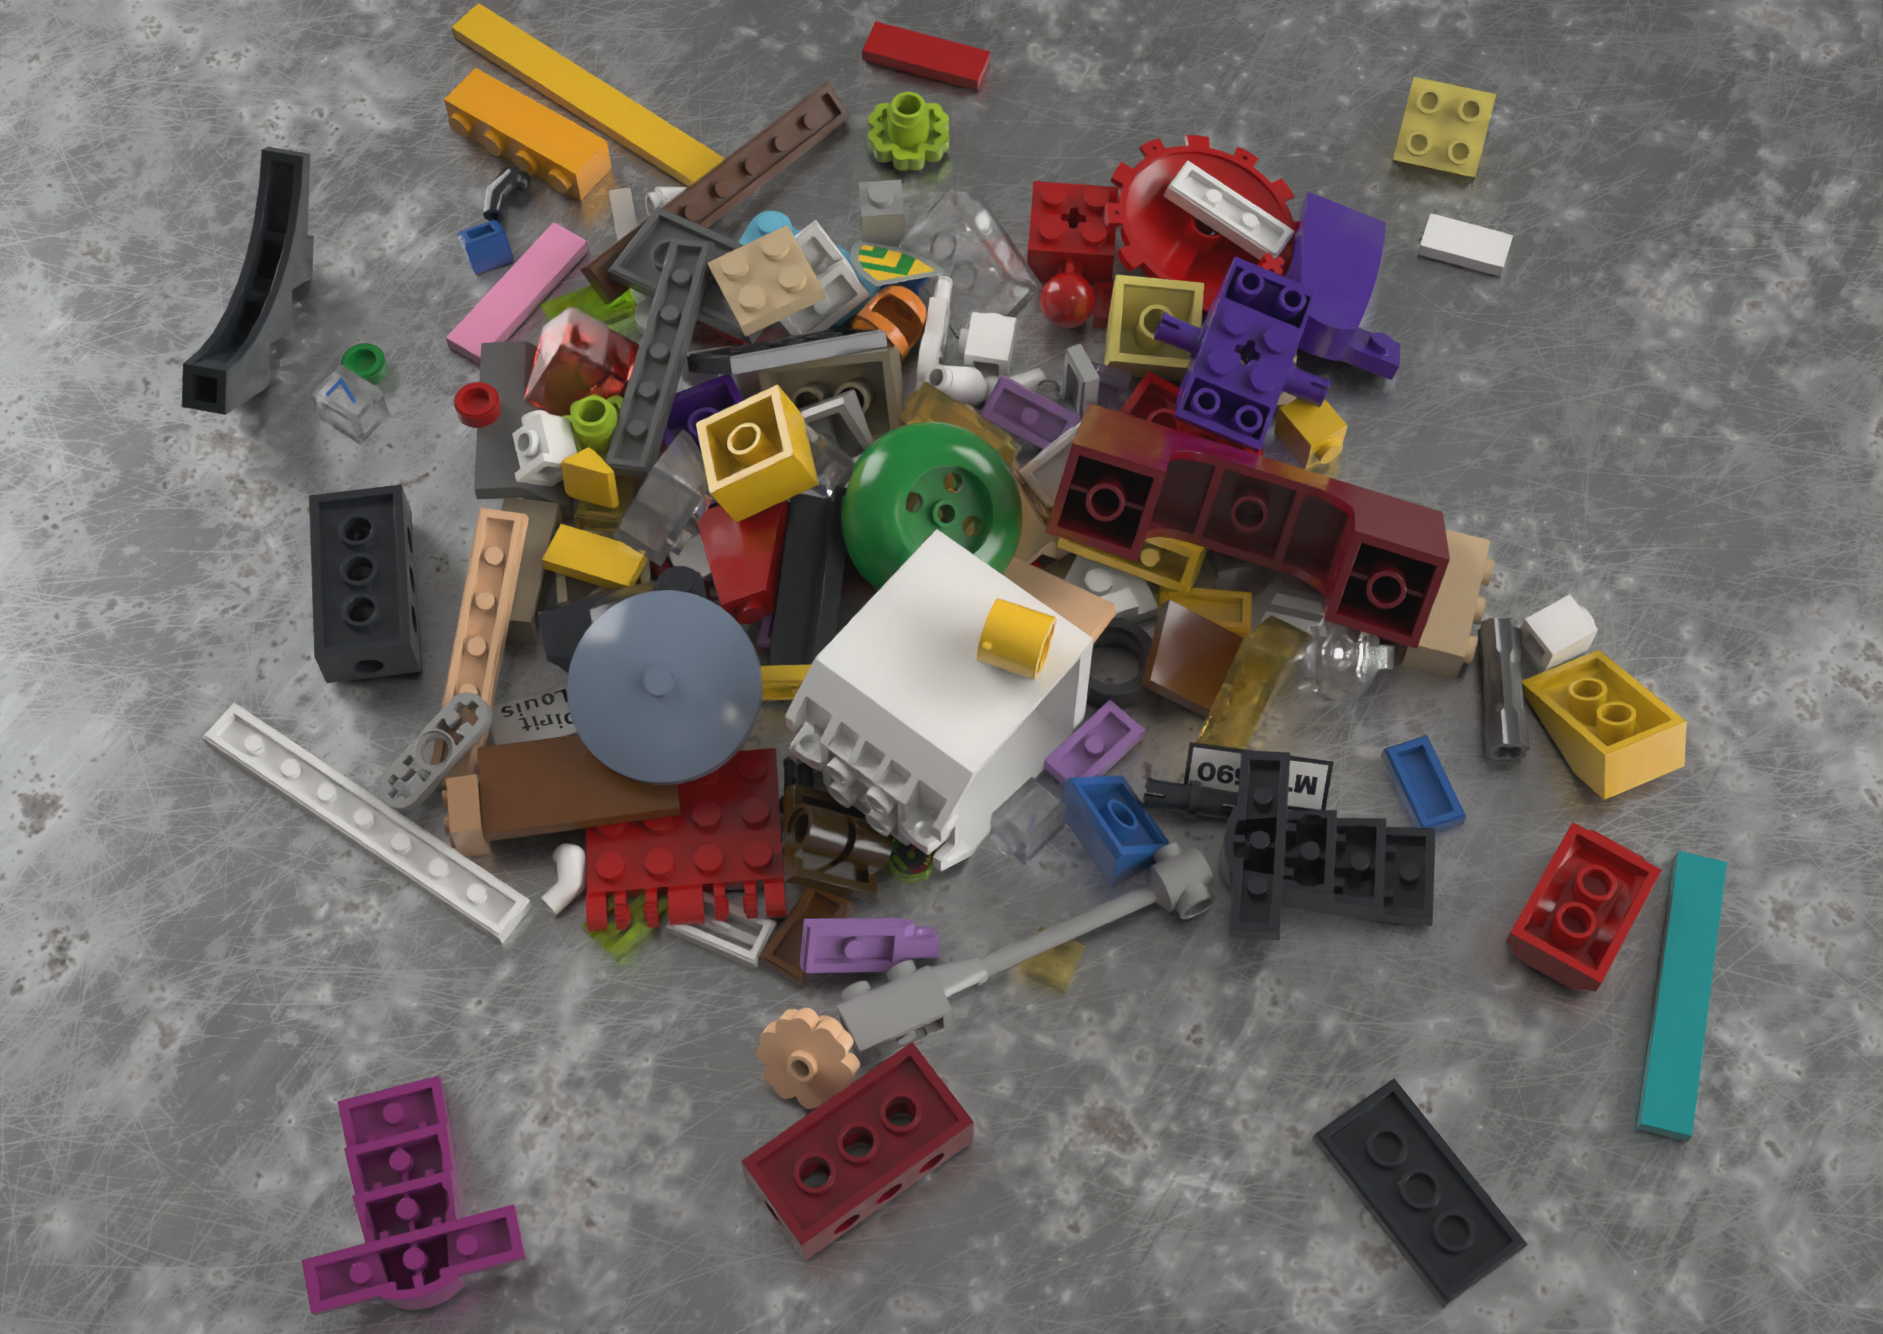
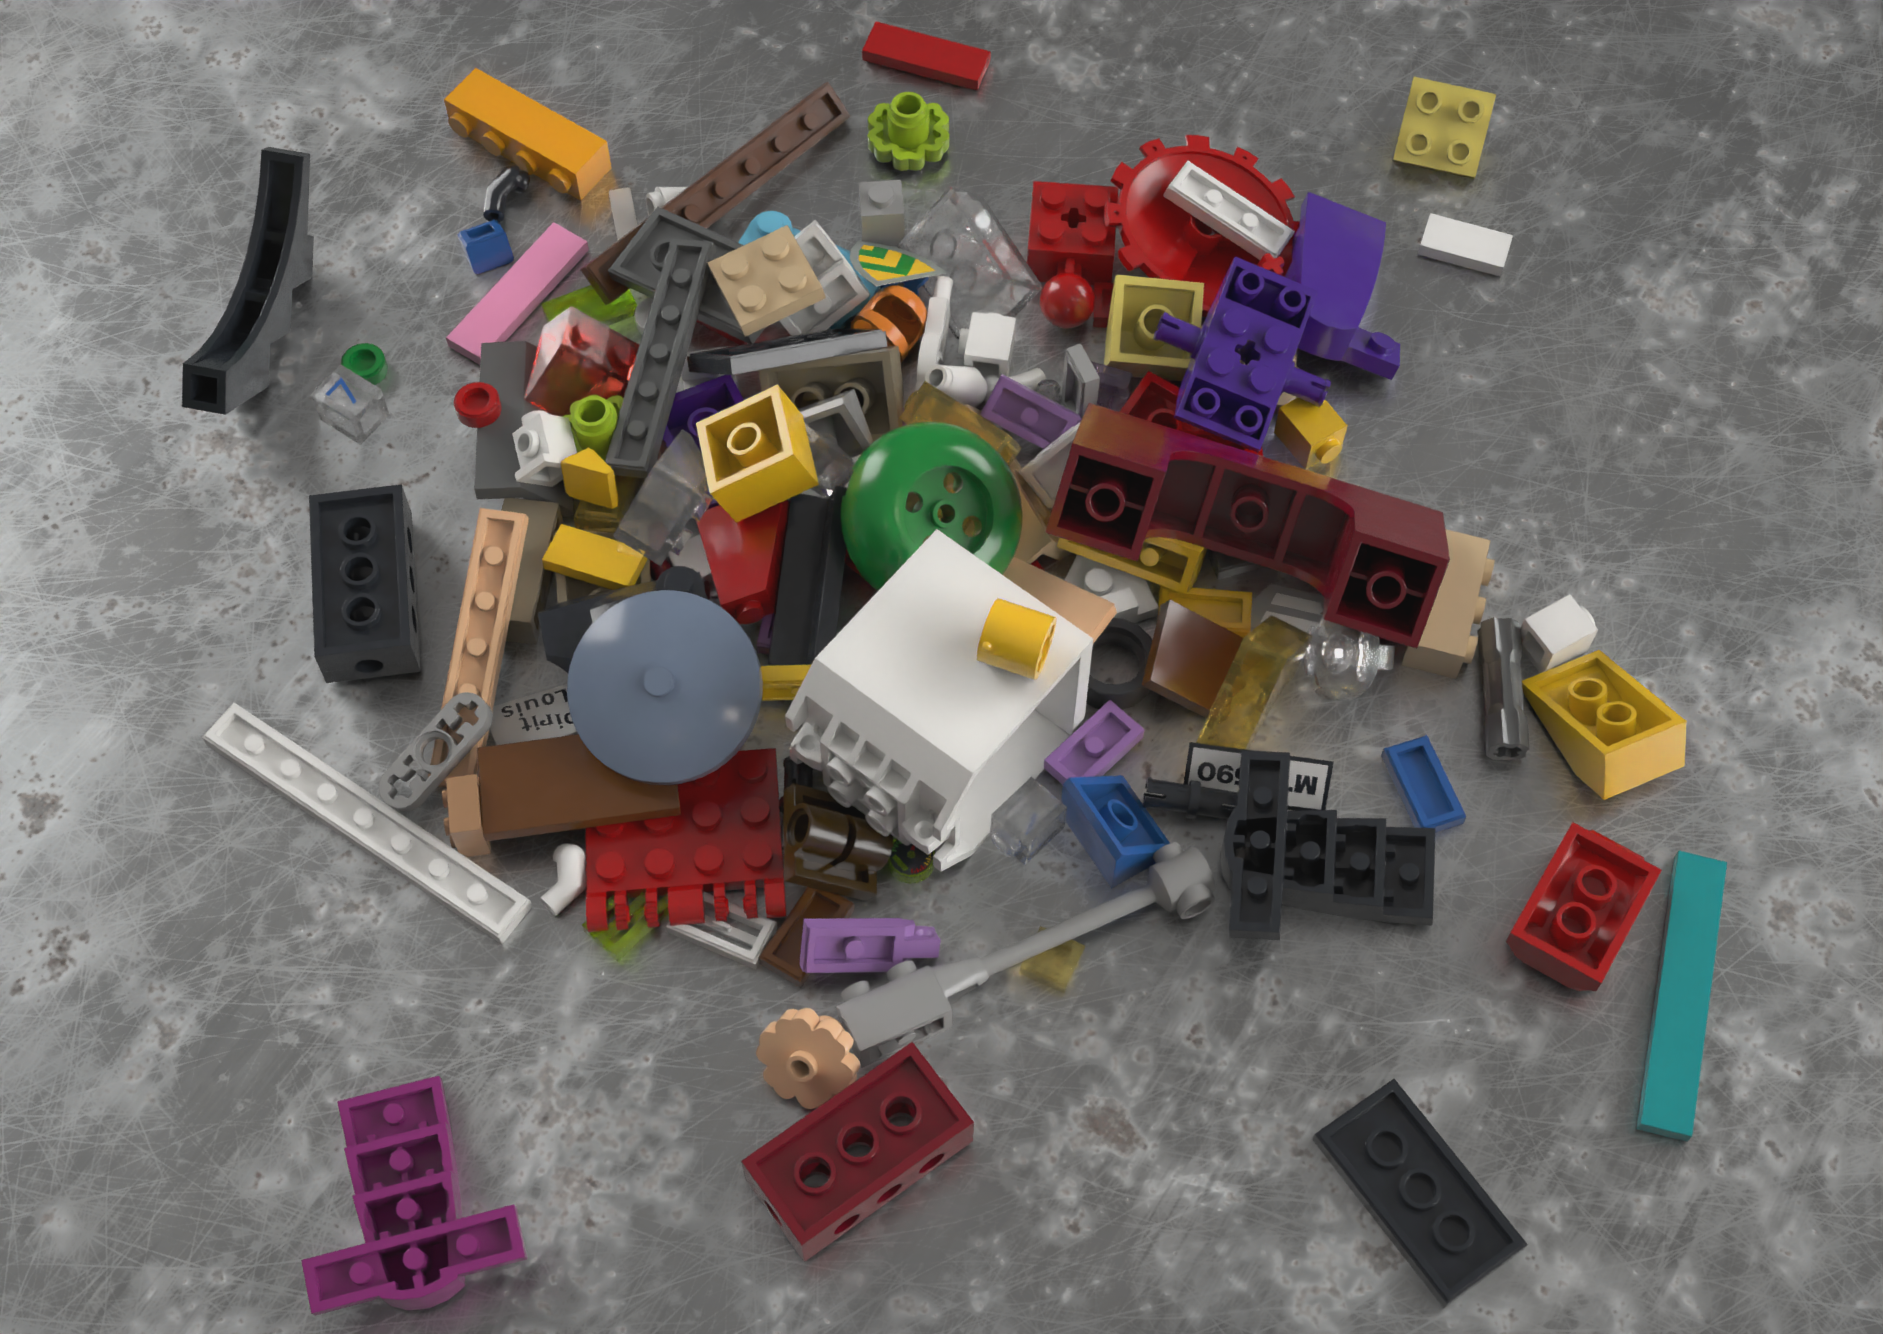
(585, 95): yellow tile -> none

